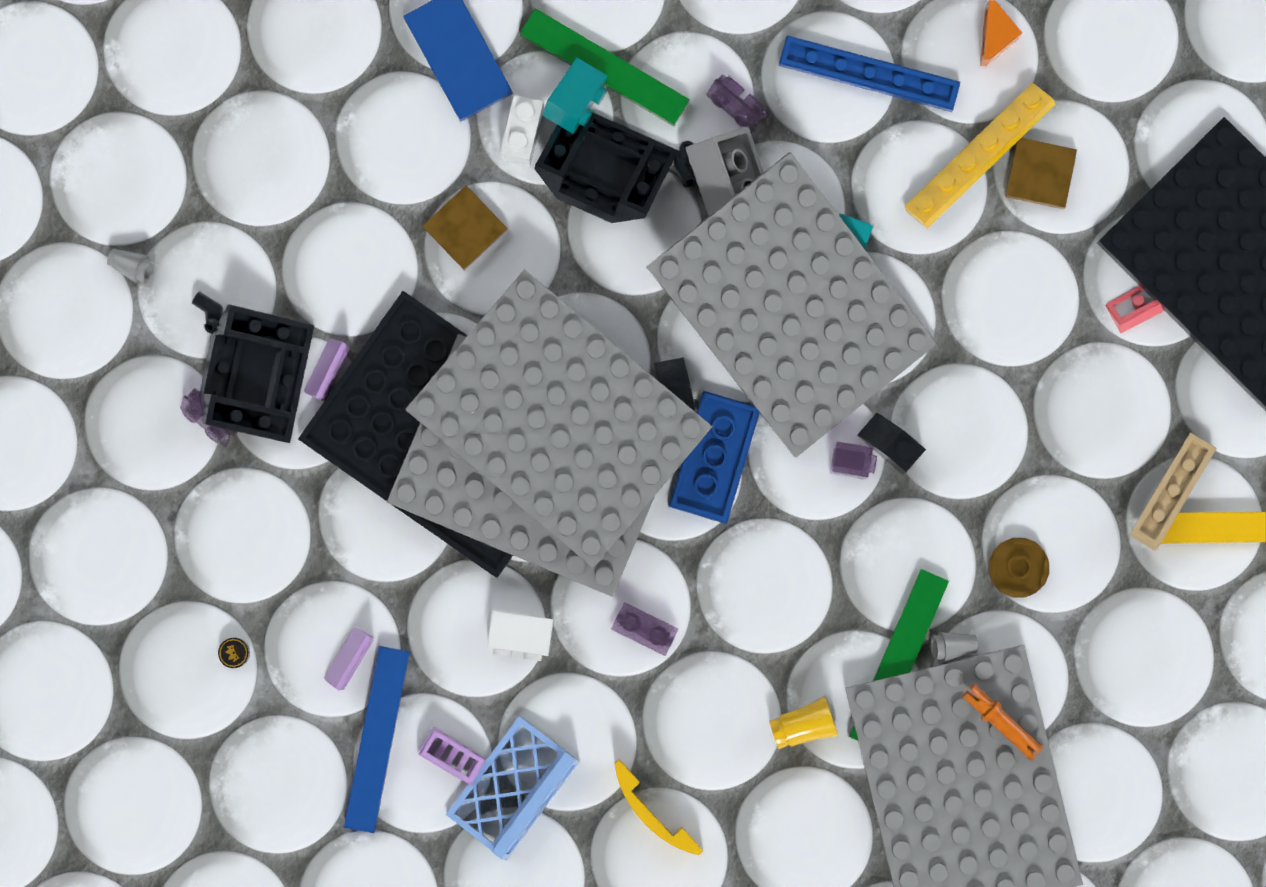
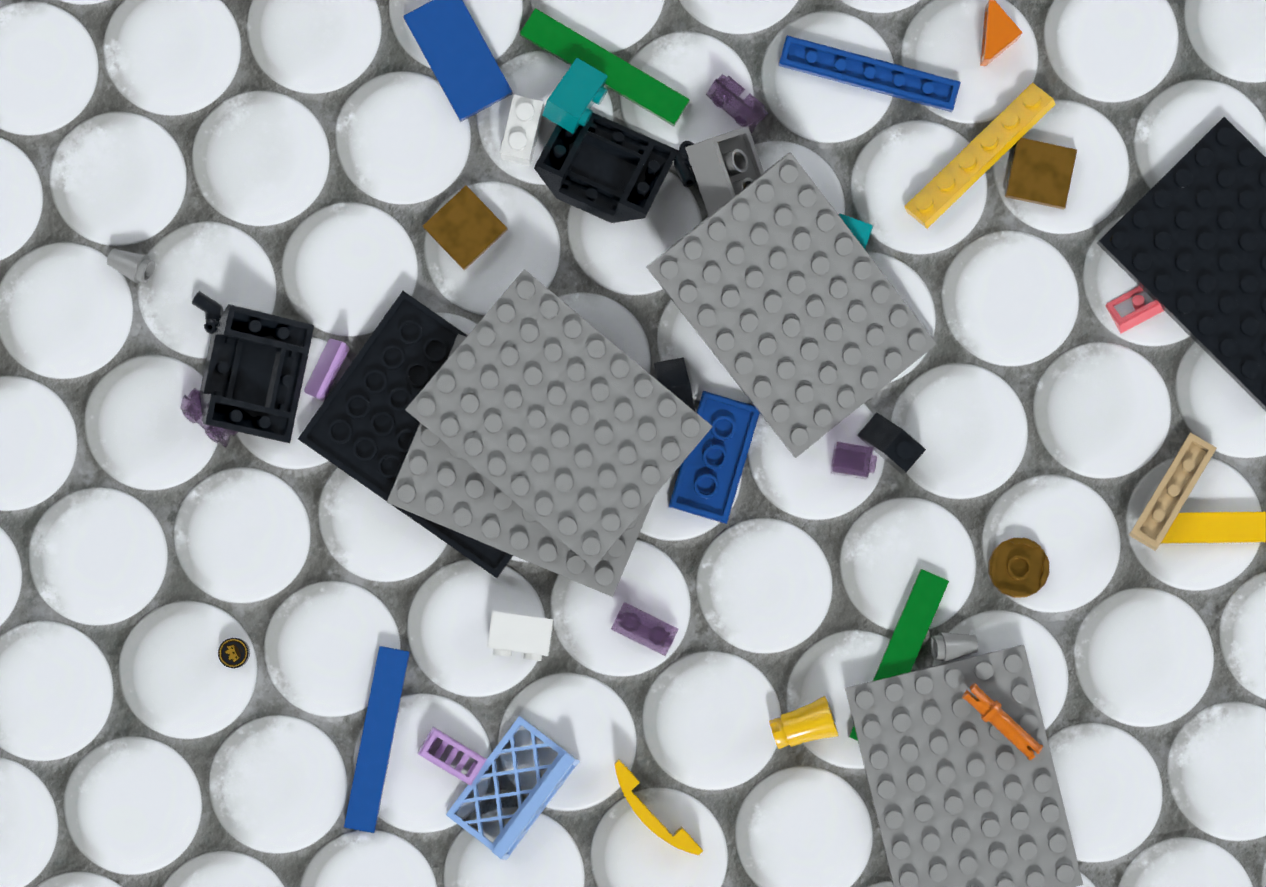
(348, 658): lavender slope -> none

